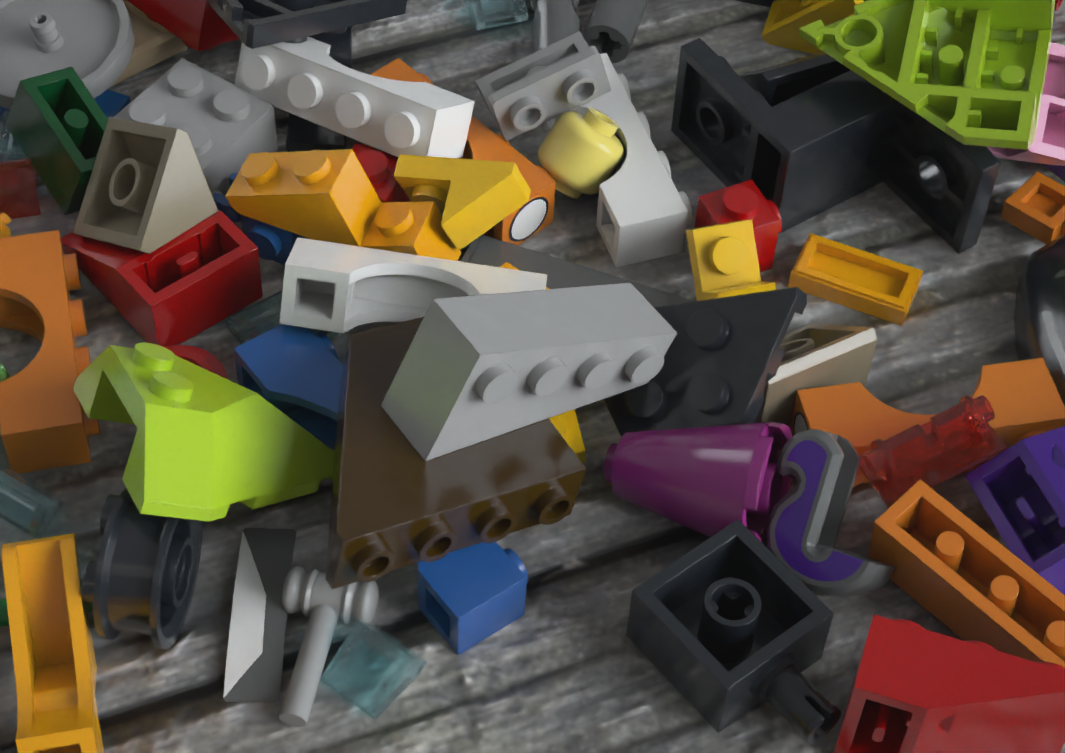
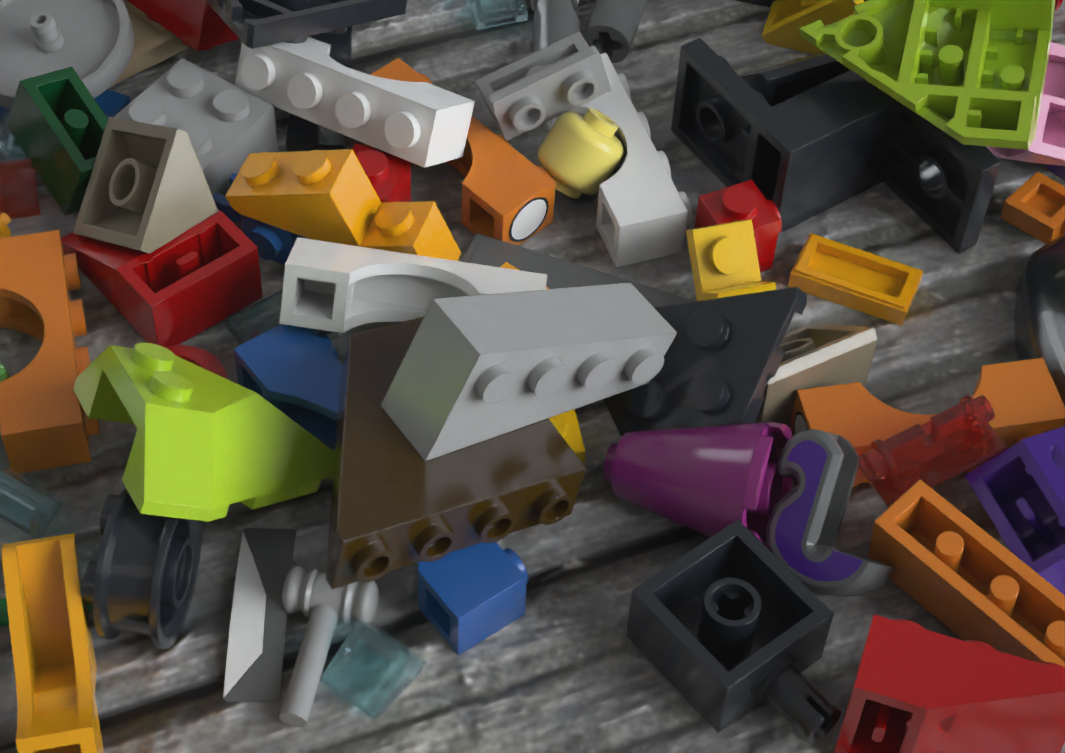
(468, 190): yellow slope -> none

